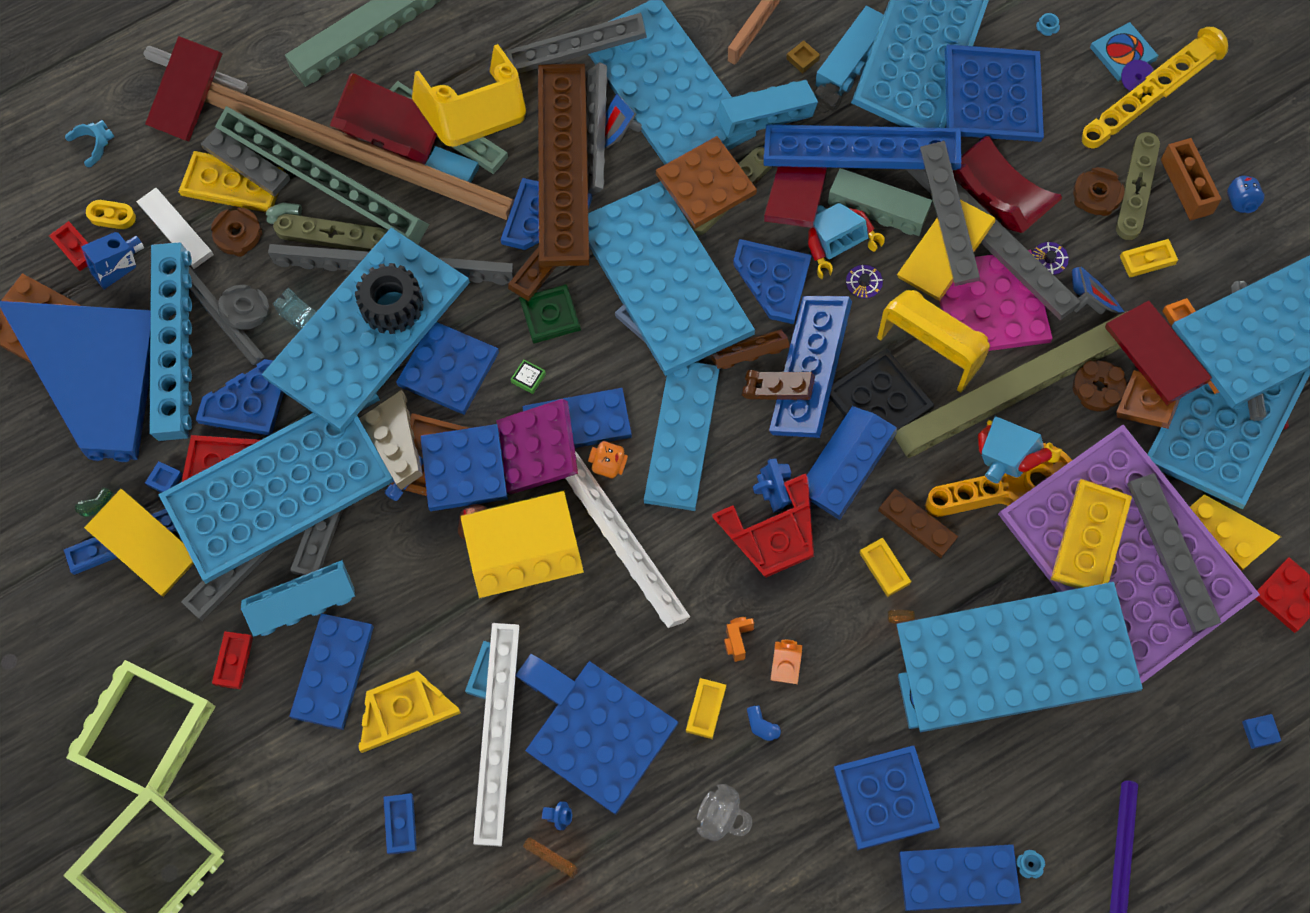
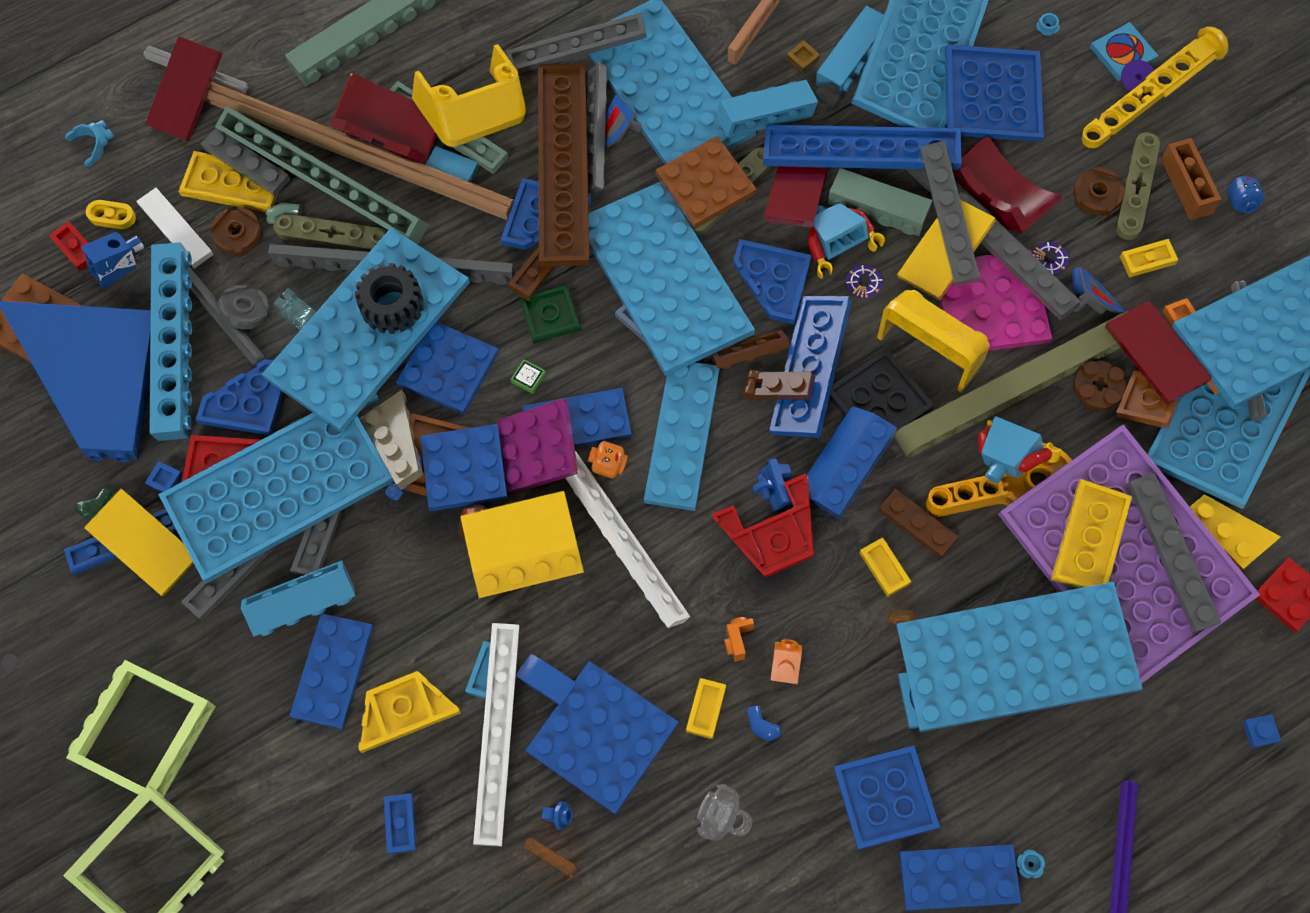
(232, 660): red plate -> none

